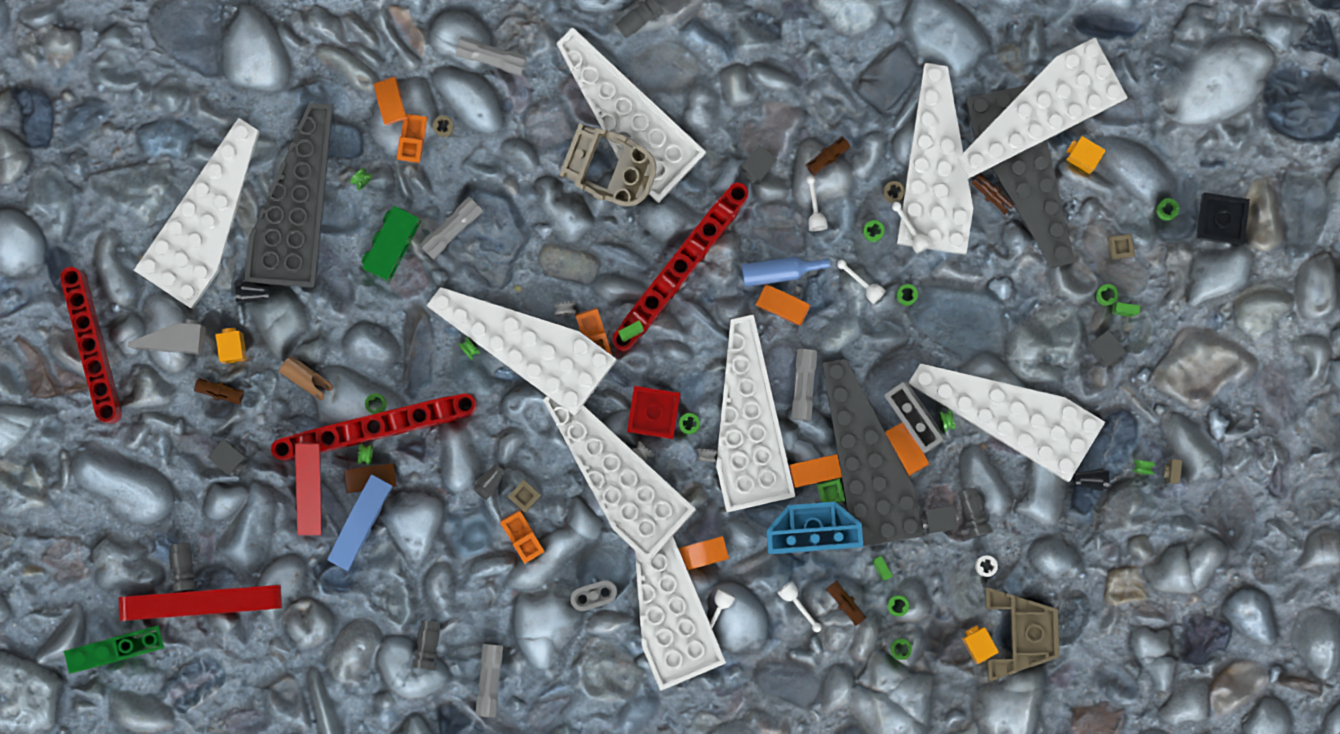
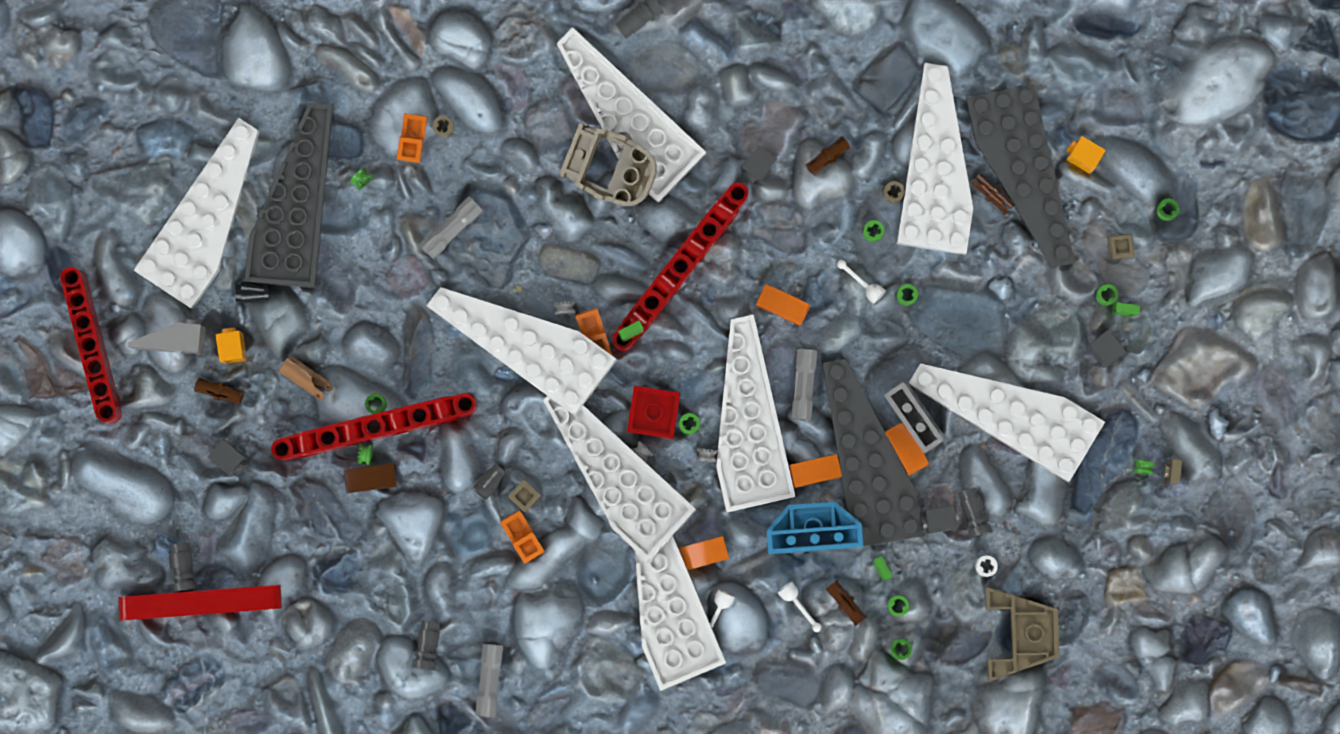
(113, 649): green slope -> none
(308, 488): slope -> none
(359, 523): medium blue slope -> none
(390, 101): orange slope -> none
(390, 243): green brick -> none
(469, 349): bright green bush -> none
(506, 60): light grey axle -> none
(593, 595): light grey plate -> none
(779, 270): medium blue piece -> none
(817, 220): white hinge -> none
(831, 491): bright green tile -> none
(920, 242): white hinge -> none
(947, 421): bright green bush -> none
(979, 644): light orange brick -> none
(1060, 97): white wing -> none
(1093, 479): black cone -> none
(1222, 219): black plate -> none

